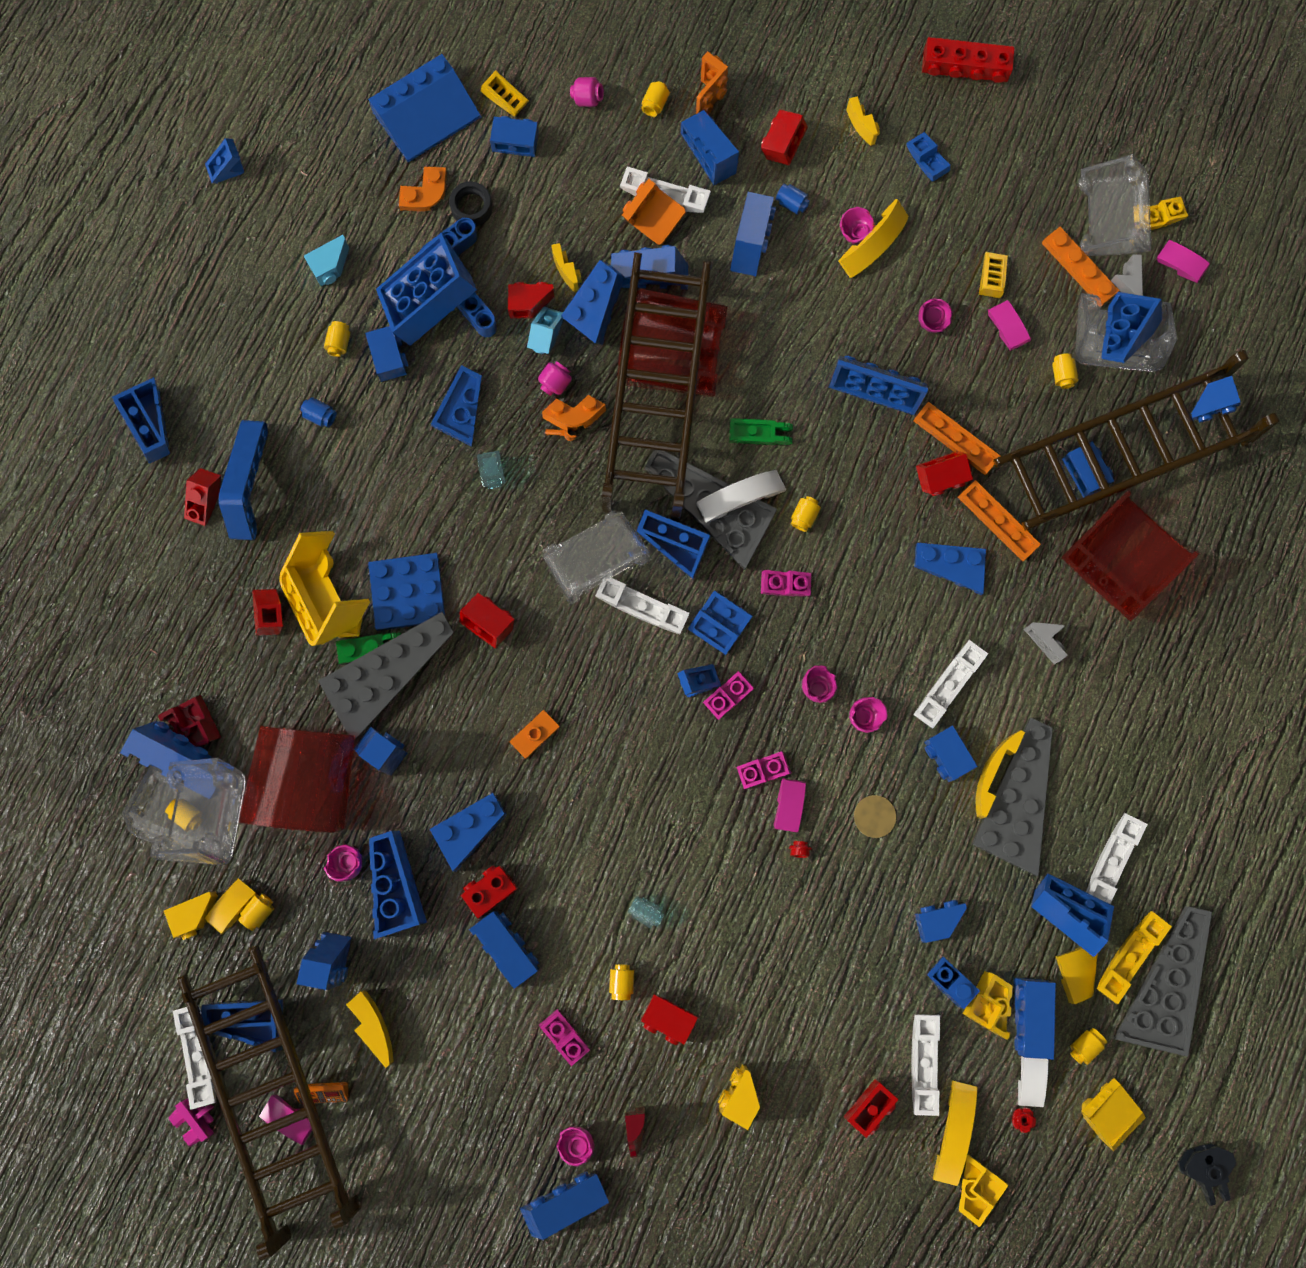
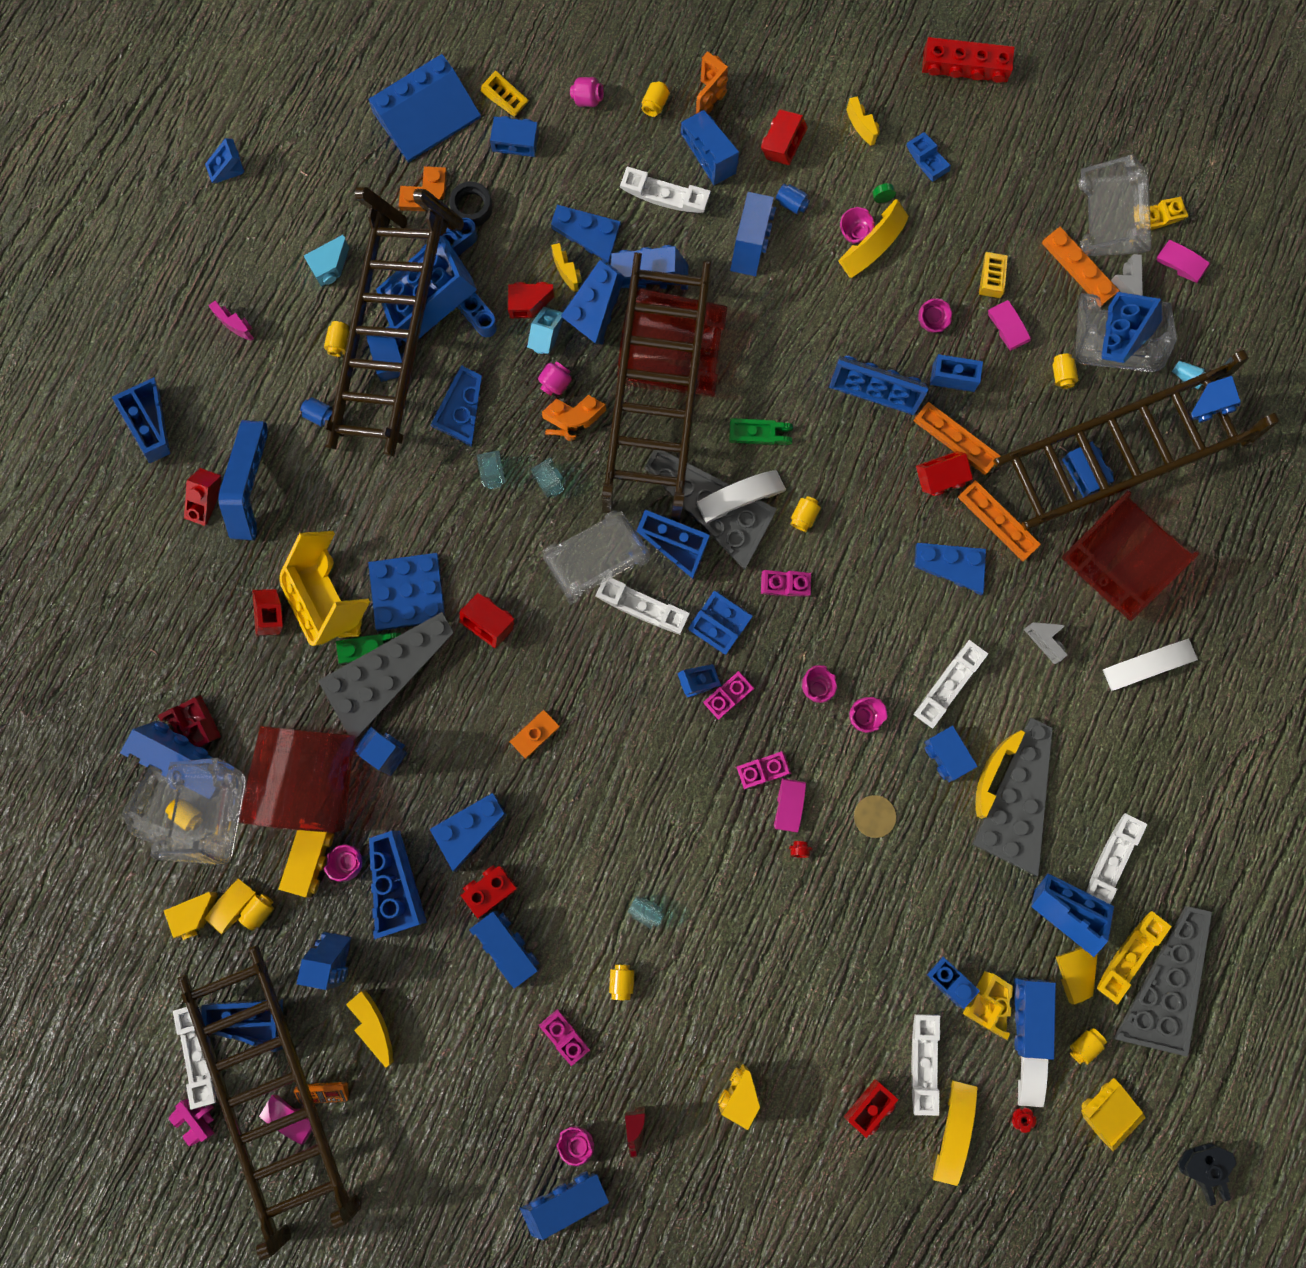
(232, 322): none -> dark pink slope
(305, 862): none -> yellow brick
(379, 217): none -> dark brown piece
(548, 478): none -> clear light blue brick
(590, 231): none -> blue wing
(653, 212): orange bracket -> none
(668, 1019): red brick -> none
(884, 193): none -> green tile
(939, 922): blue slope -> none
(956, 373): none -> blue brick
(979, 1191): yellow slope -> none
(1150, 664): none -> white slope
(1187, 371): none -> medium azure cone

